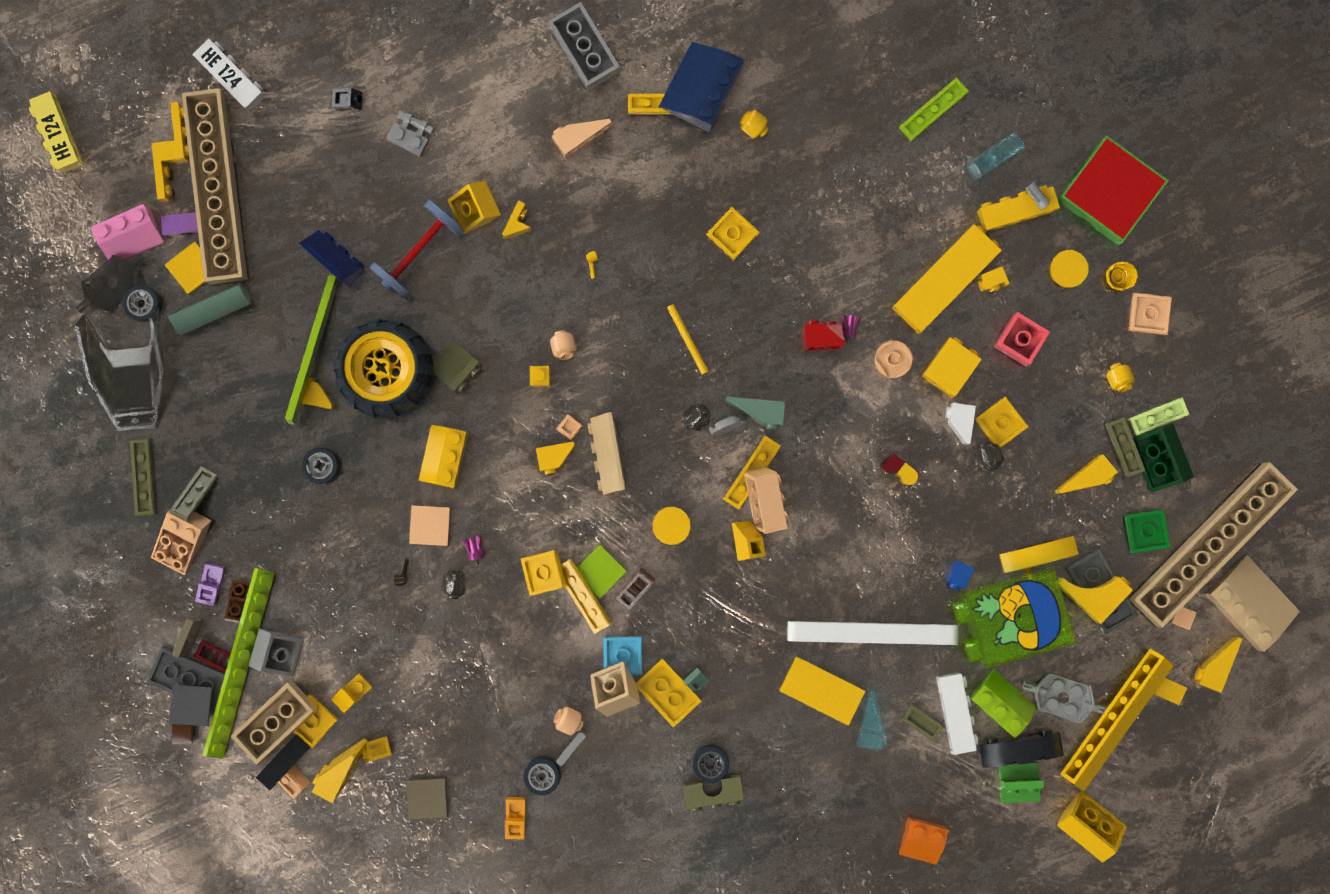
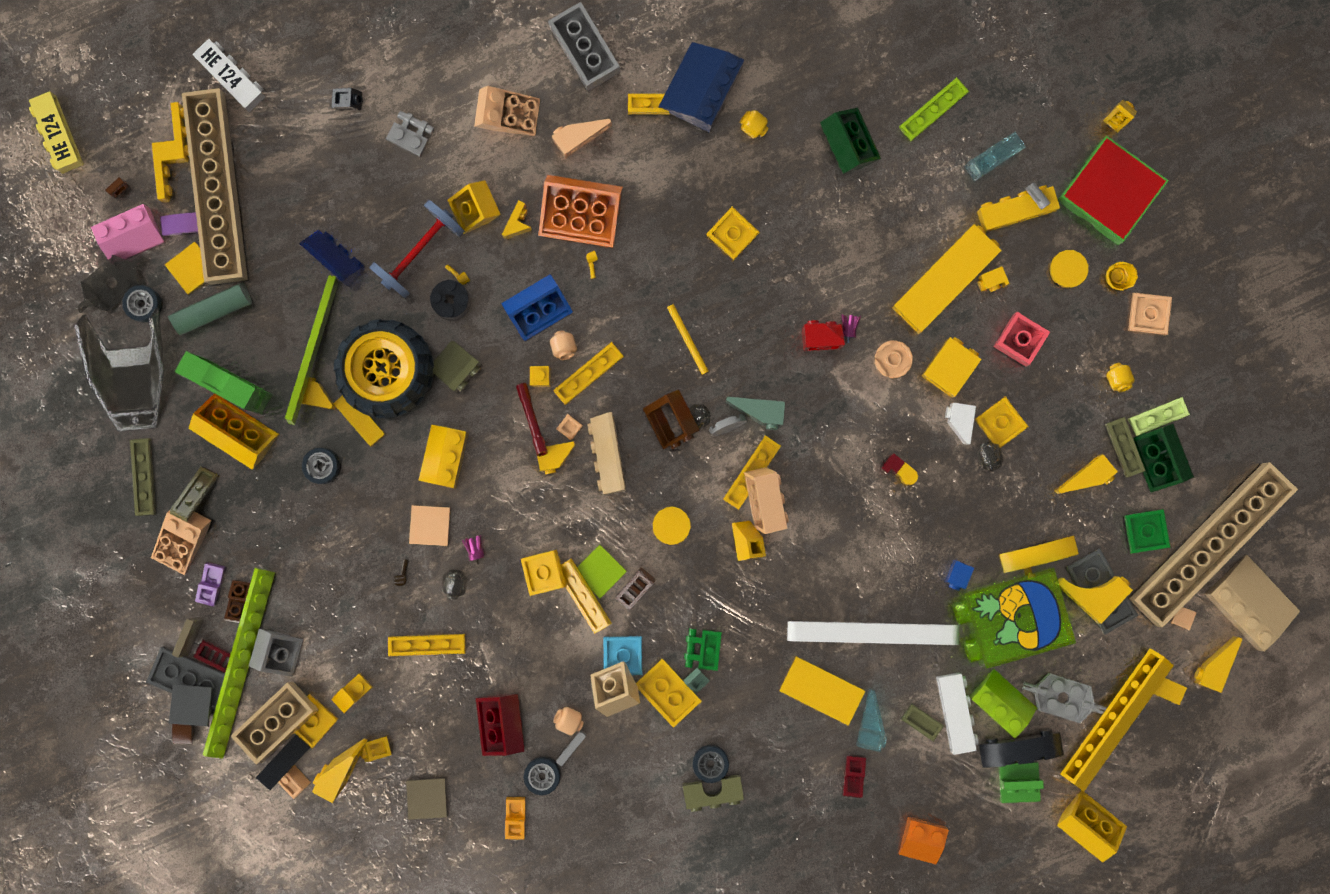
(117, 187): none -> reddish brown tile
(223, 382): none -> bright green tile
(232, 431): none -> yellow slope
(362, 423): none -> yellow tile
(426, 645): none -> yellow tile
(439, 300): none -> black brick
(462, 278): none -> yellow hand
(500, 725): none -> dark red slope
(506, 111): none -> light nougat slope
(525, 399): none -> dark red piece
(537, 307): none -> blue slope
(580, 211): none -> orange slope
(588, 373): none -> yellow tile
(660, 424): none -> reddish brown window
(709, 649): none -> green plate
(850, 140): none -> dark green slope
(854, 777): none -> dark red slope
(1121, 115): none -> yellow slope

